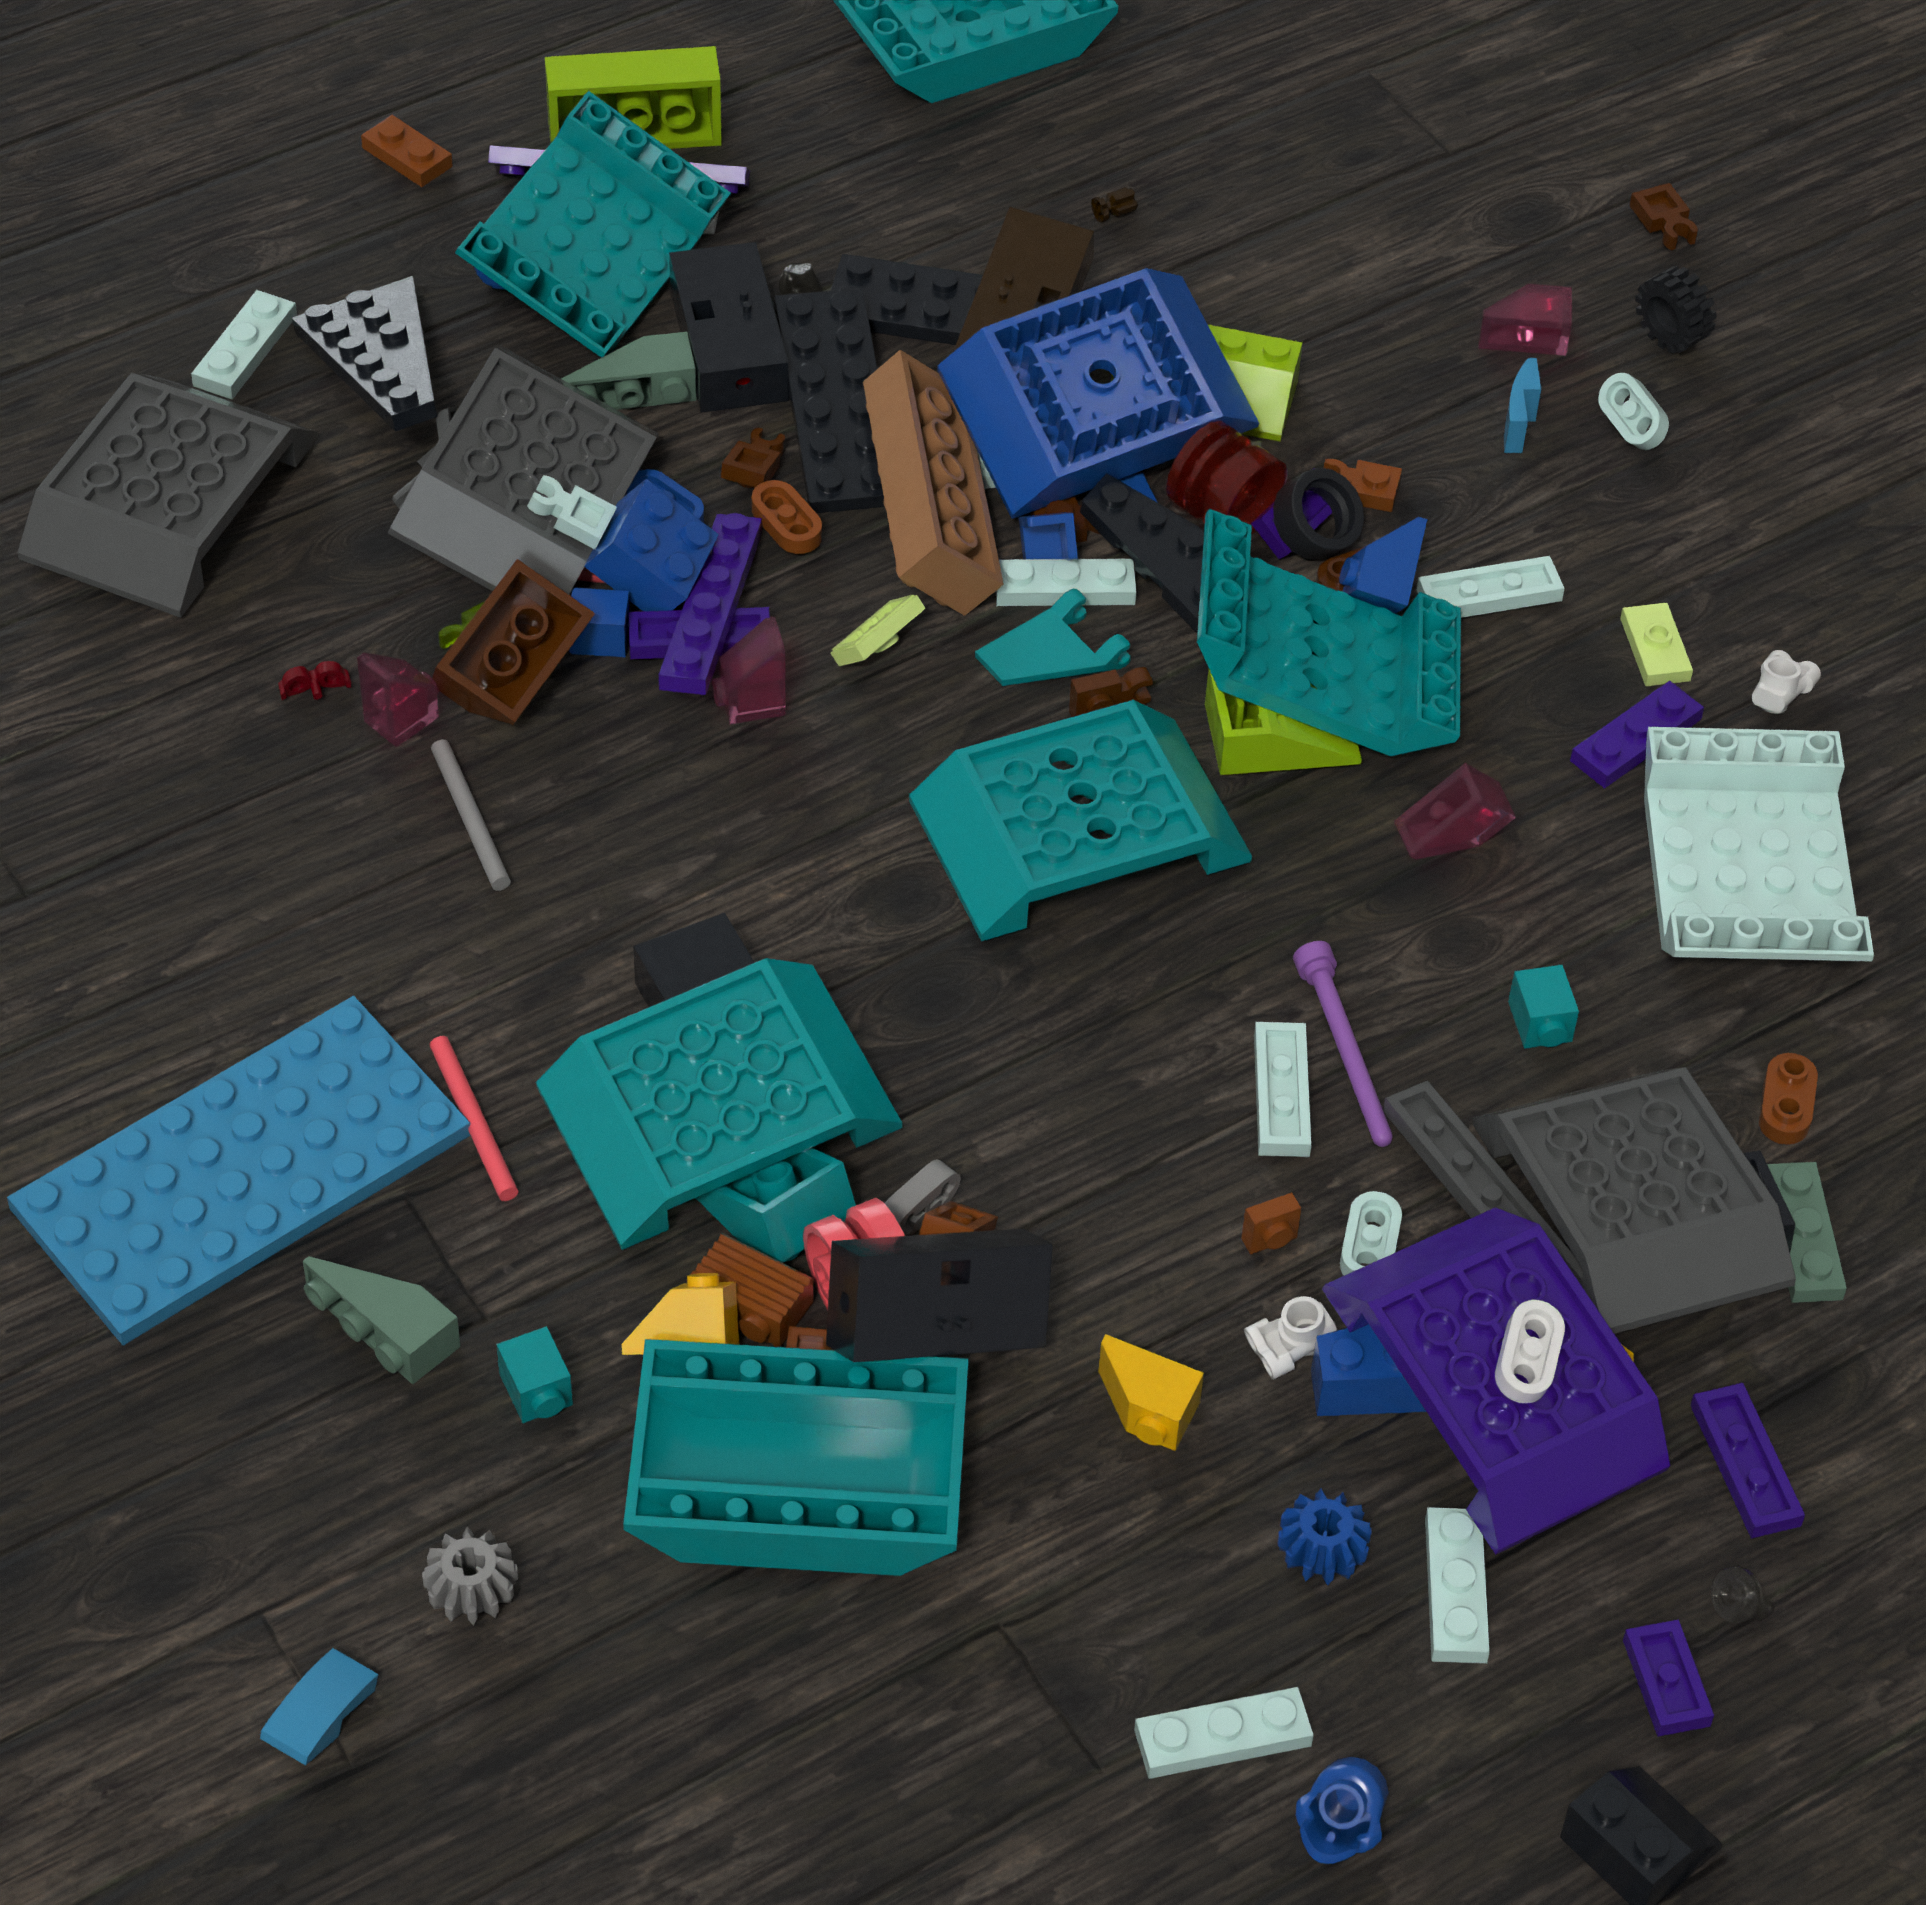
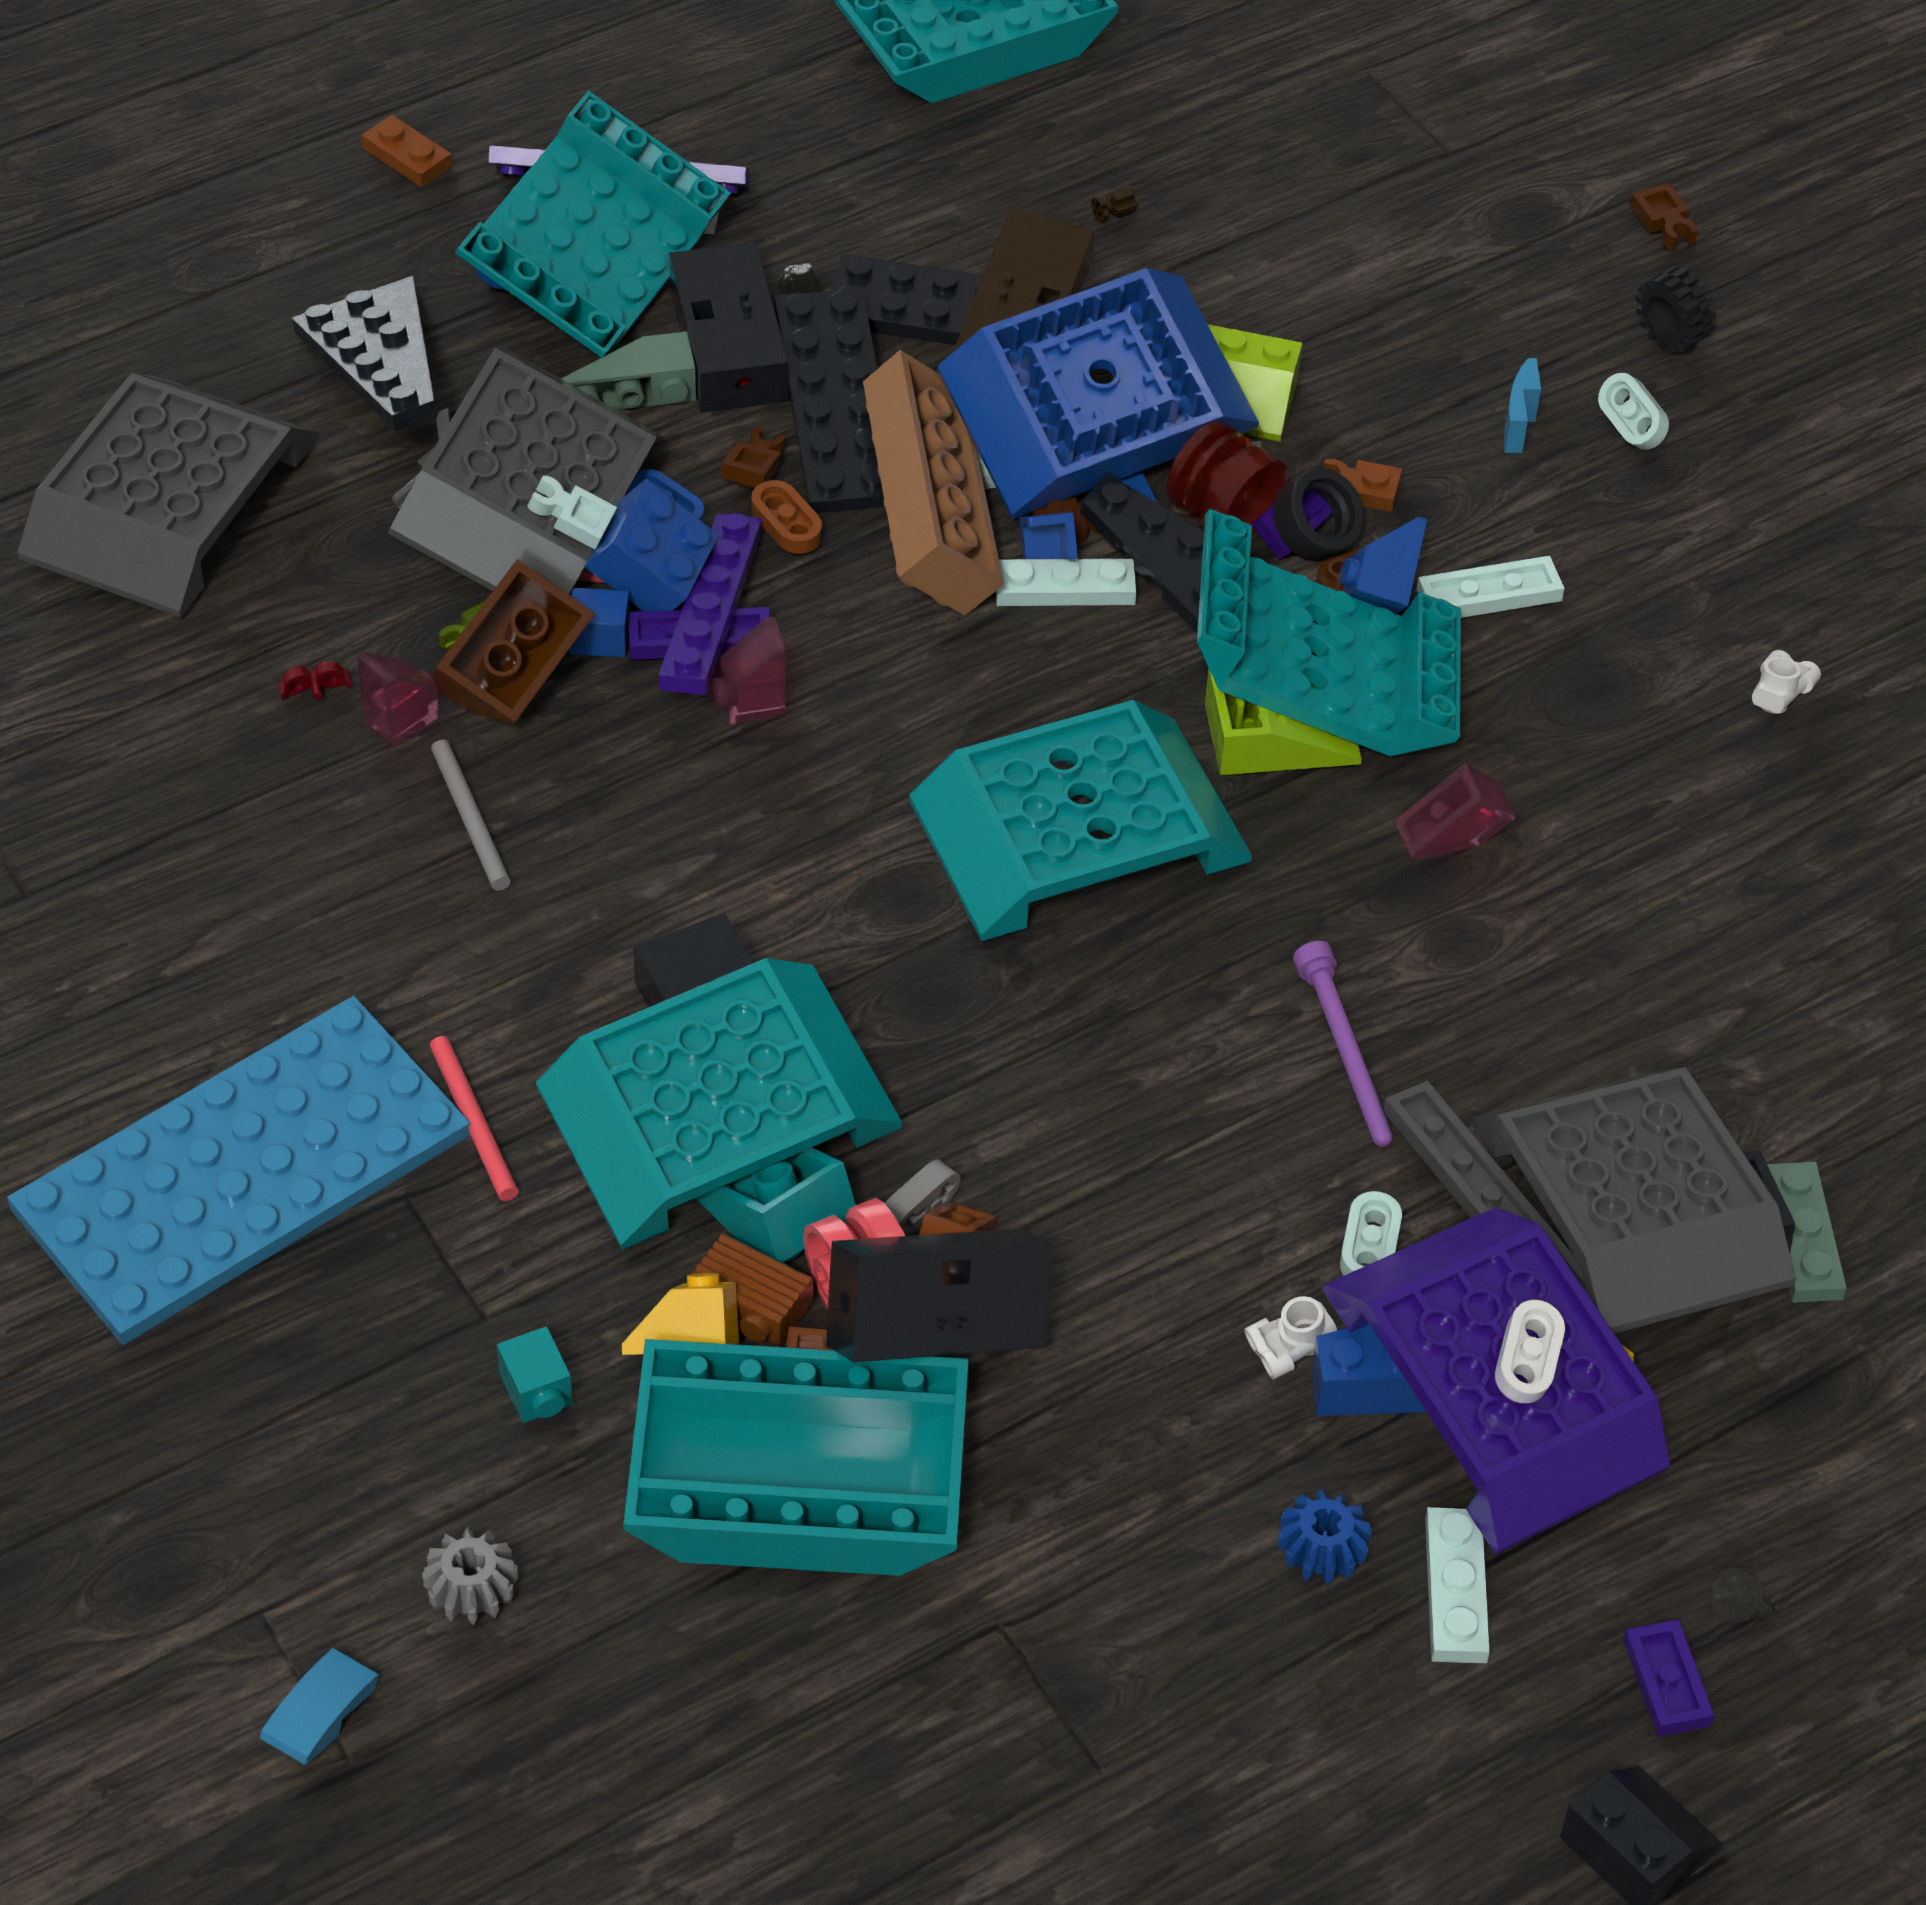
(244, 344): light aqua plate -> none
(393, 1317): sand green slope -> none
(661, 91): lime brick -> none
(878, 631): yellowish green plate -> none
(1050, 648): teal flag -> none
(1108, 689): reddish brown plate -> none
(1149, 1391): yellow slope -> none
(1223, 1732): light aqua plate -> none
(1271, 1223): dark orange plate -> none
(1282, 1089): light aqua plate -> none
(1342, 1810): blue head -> none
(1529, 321): clear pink slope -> none
(1543, 1006): teal brick -> none
(1623, 741): dark purple plate -> none
(1656, 644): yellowish green plate -> none
(1747, 1460): dark purple plate -> none
(1750, 845): light aqua slope -> none
(1788, 1094): dark orange plate -> none

